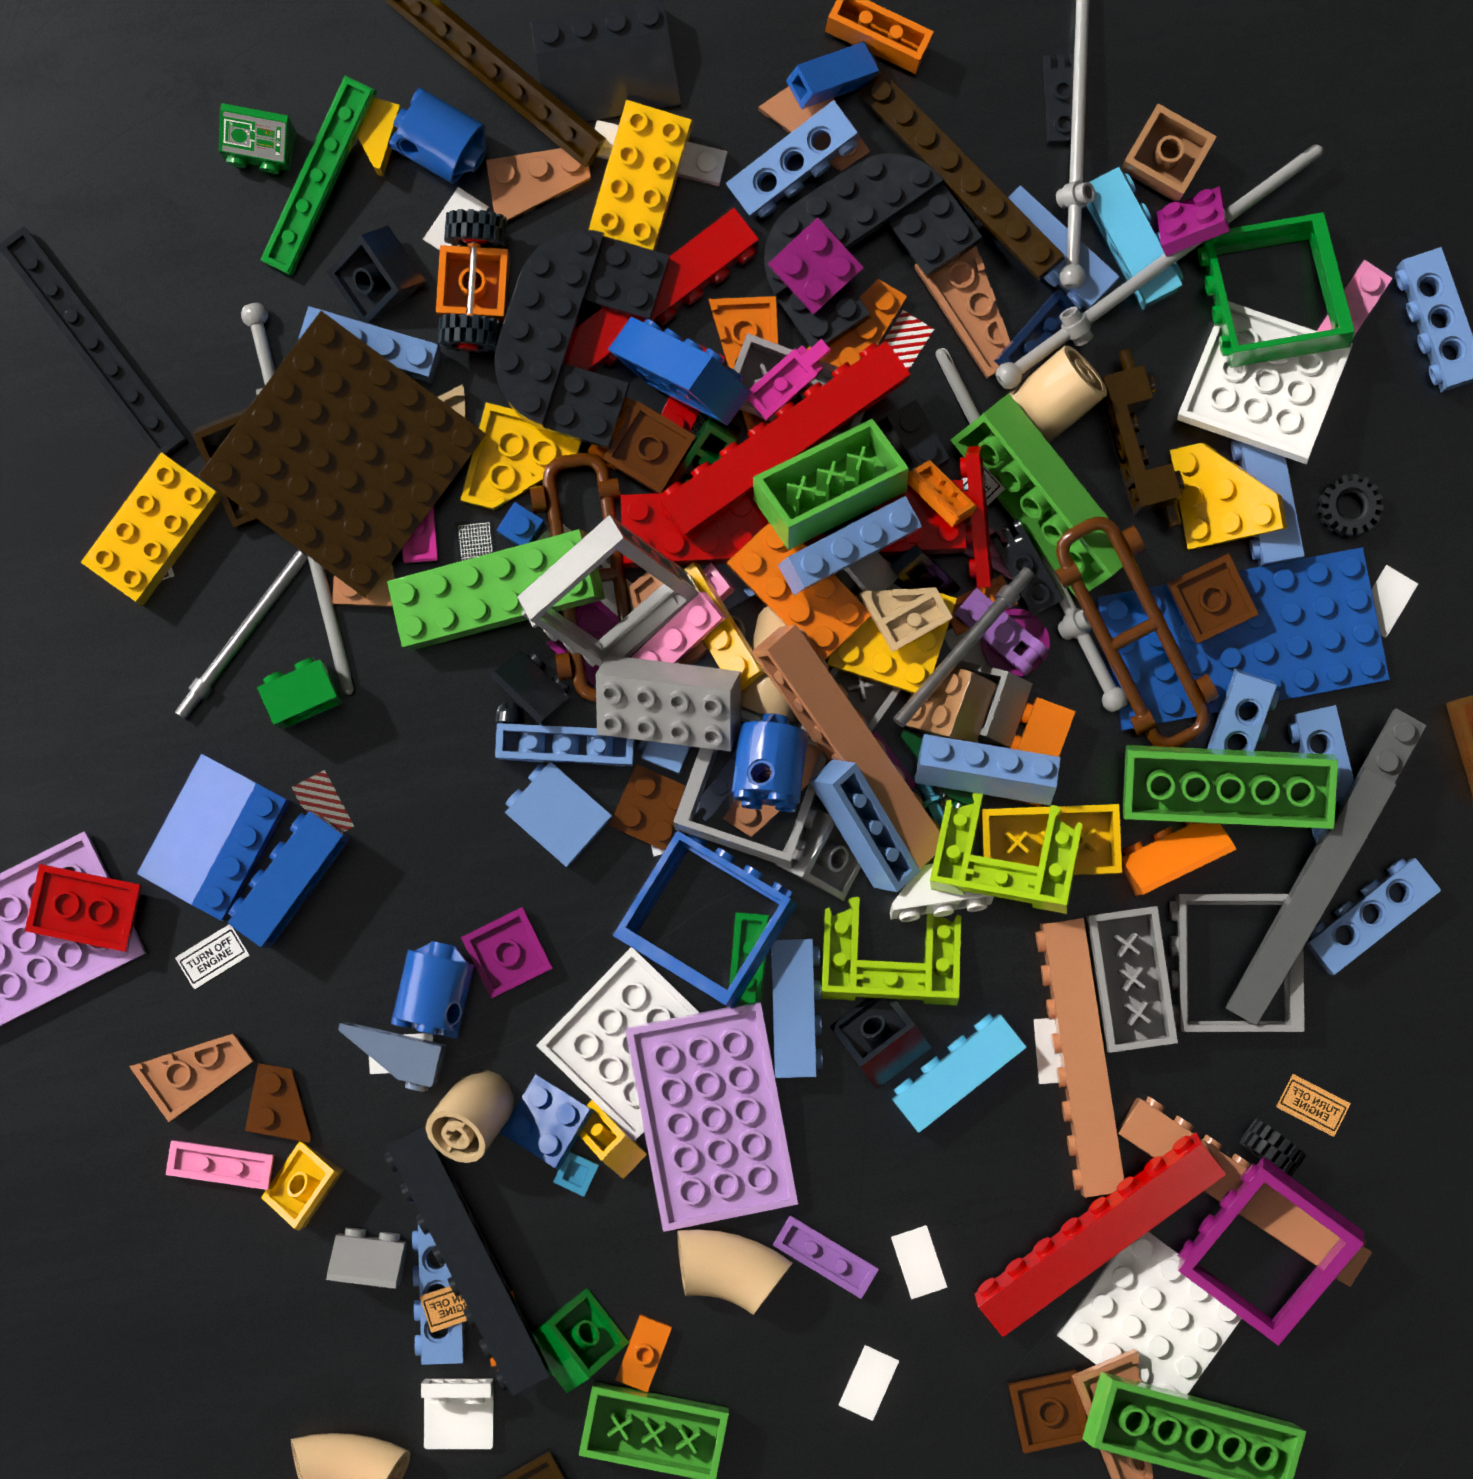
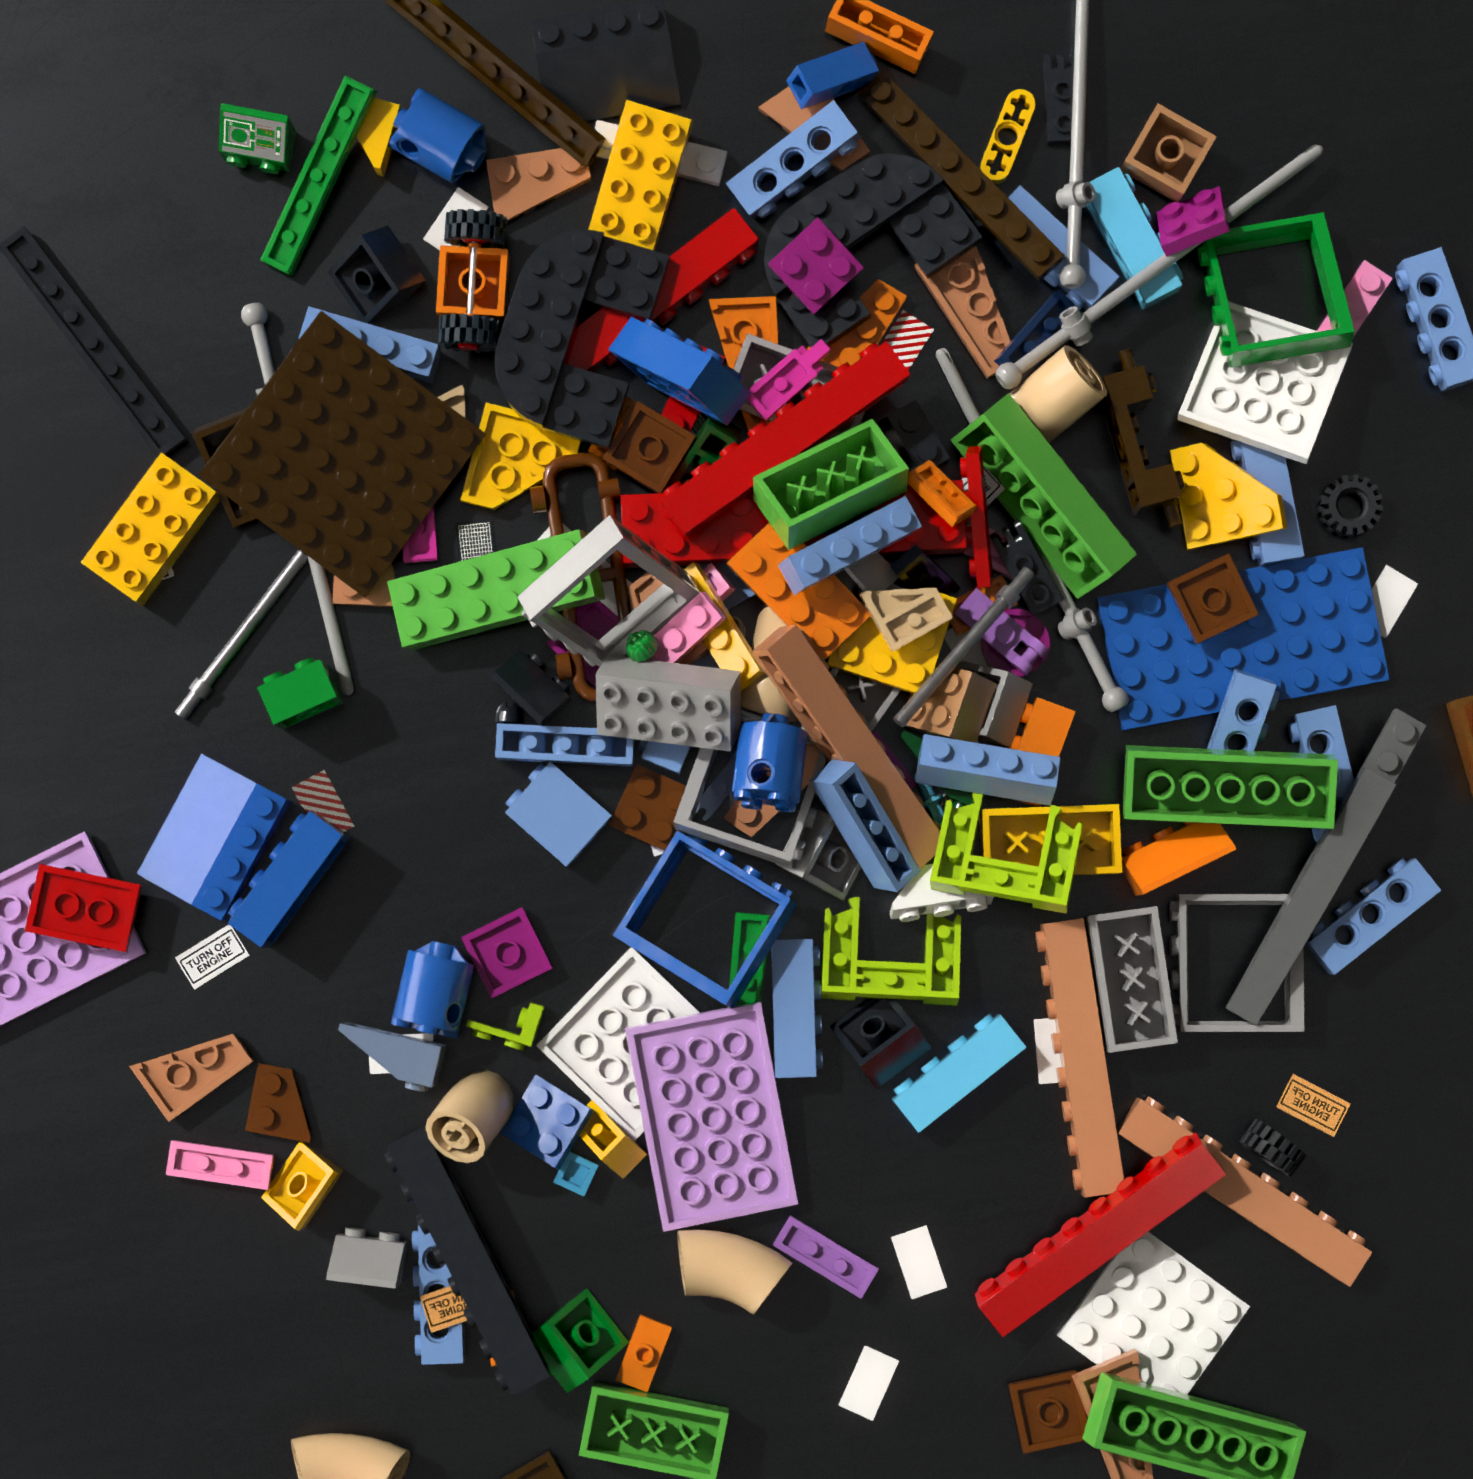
(458, 1413): white bracket -> none
(520, 526): blue brick -> none
(528, 1020): none -> lime bracket
(641, 645): none -> green piece
(1024, 117): none -> yellow beam
(1126, 545): reddish brown bar -> none
(1316, 1283): magenta window -> none

